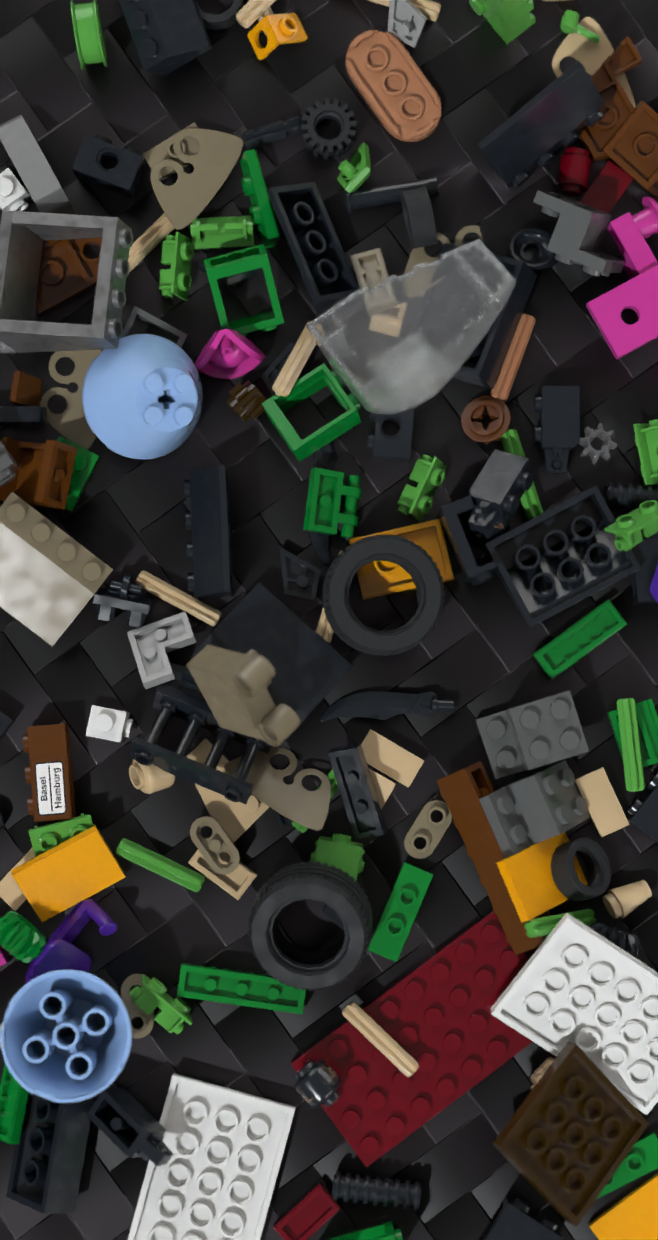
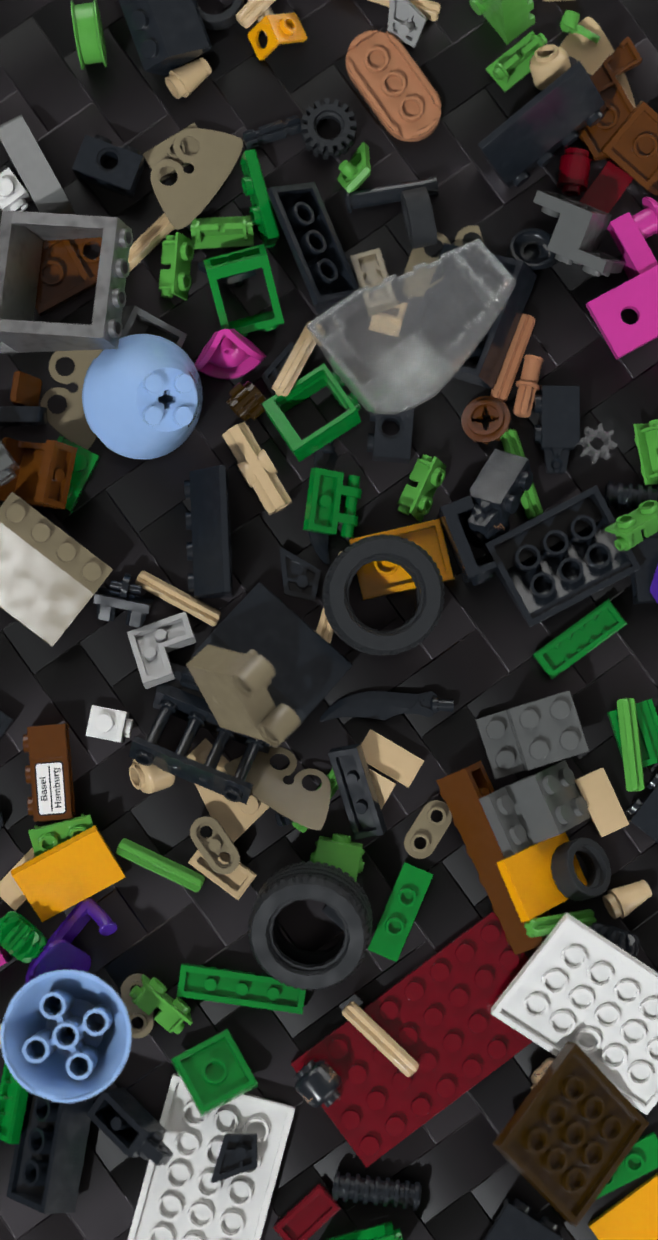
(187, 78): none -> tan cone
(214, 1072): none -> green plate
(236, 1156): none -> black piece
(257, 468): none -> tan piece
(515, 62): none -> bright green hinge
(527, 386): none -> nougat axle
(548, 64): none -> tan head

